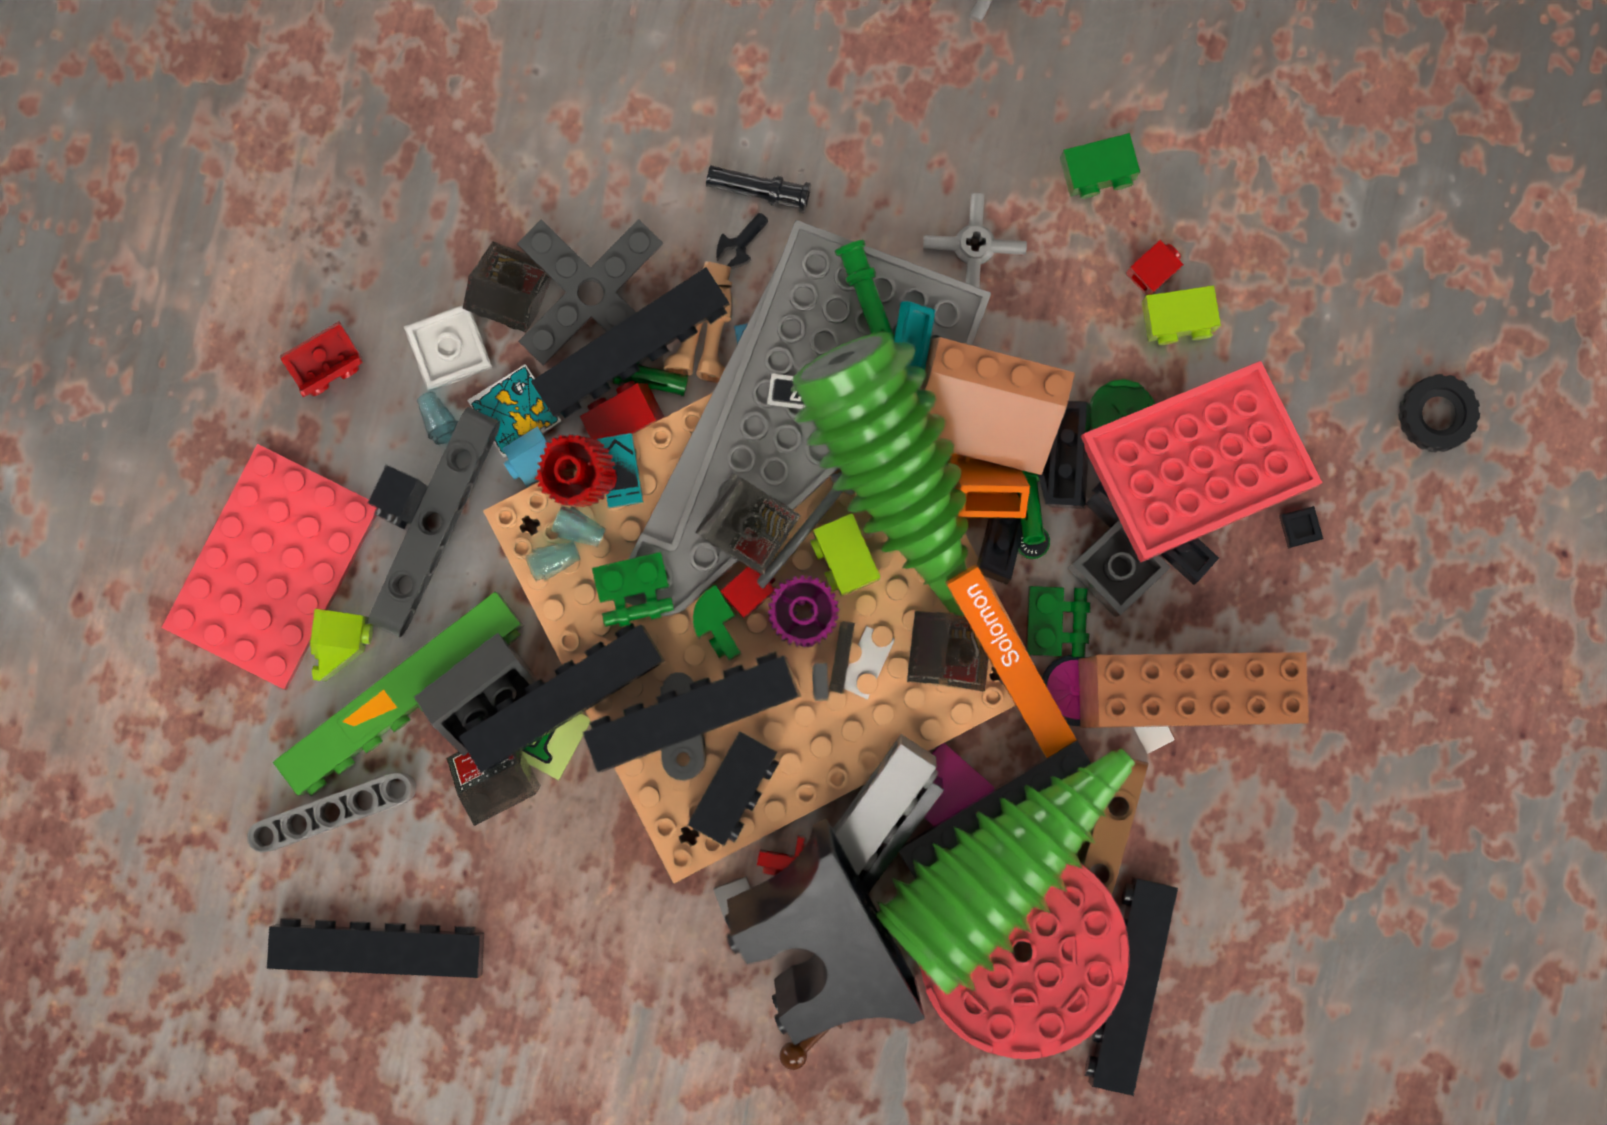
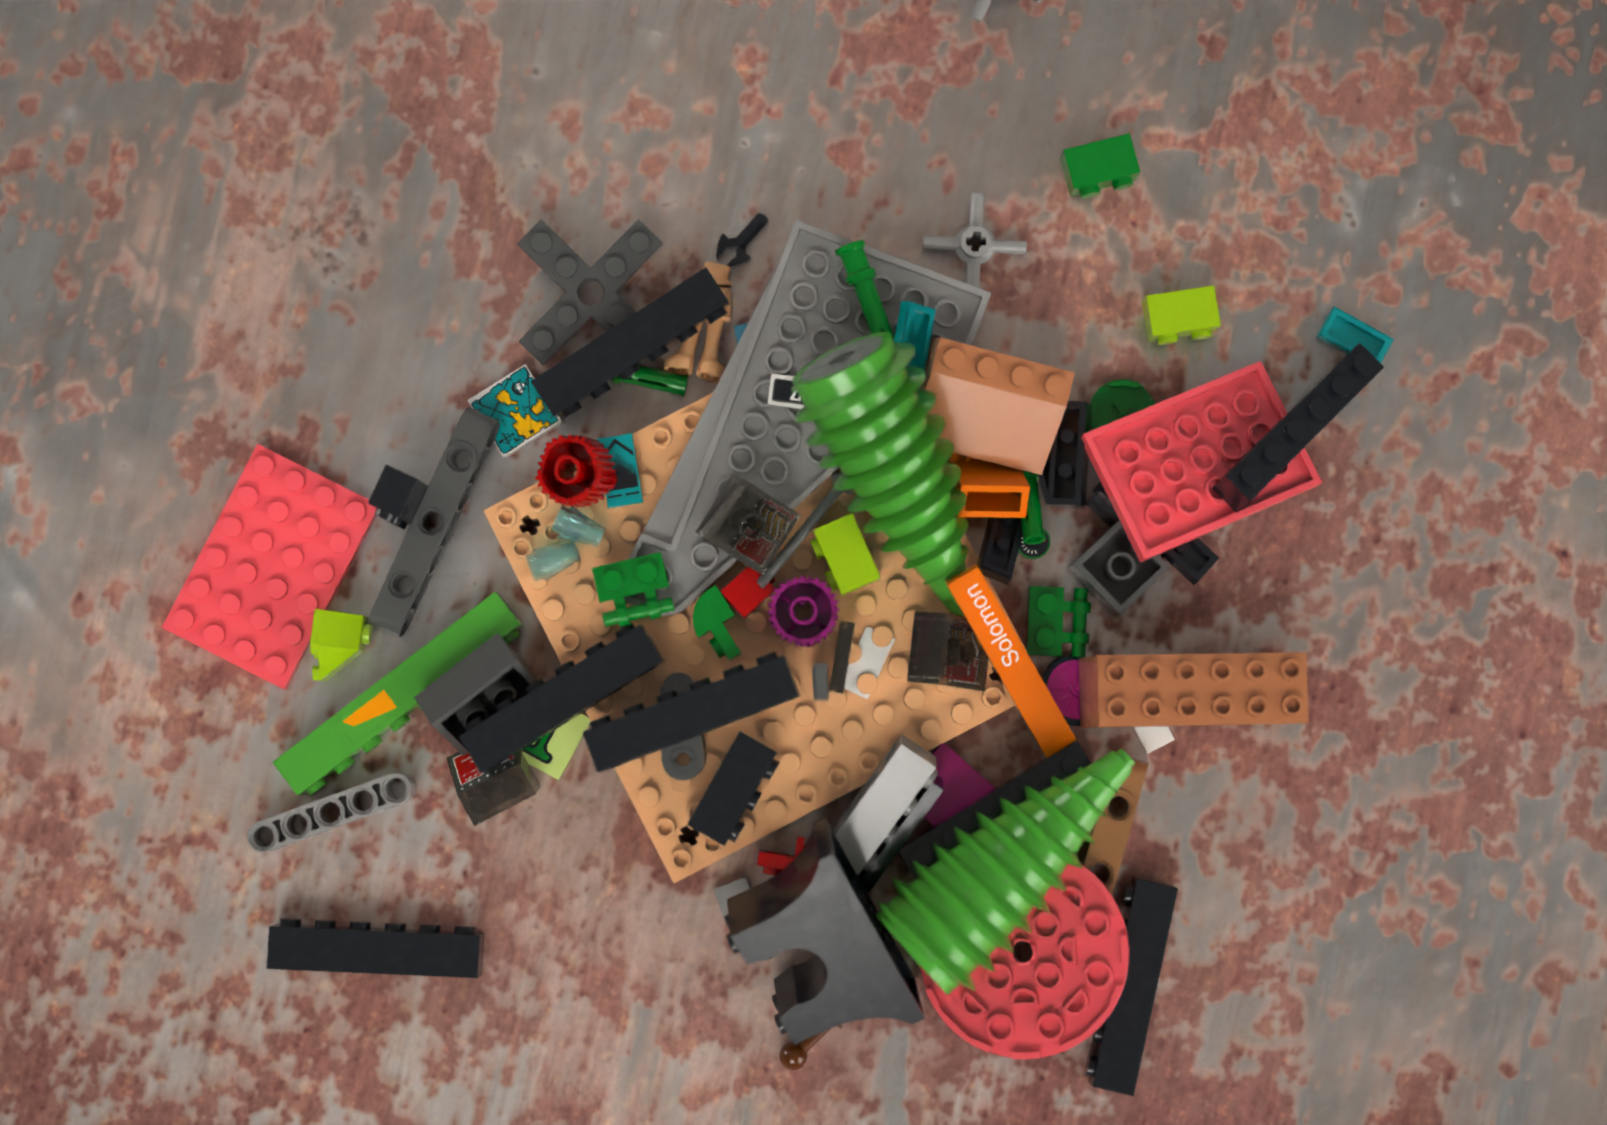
(322, 360): red bracket -> none
(436, 418): clear light blue cone -> none
(448, 347): white tile -> none
(506, 287): clear smoke slope -> none
(524, 456): medium azure brick -> none
(624, 413): red brick -> none
(774, 190): black pin -> none
(1155, 267): red brick -> none
(1297, 427): none -> black brick
(1301, 527): black tile -> none
(1346, 332): none -> teal tile
(1439, 386): black tyre -> none

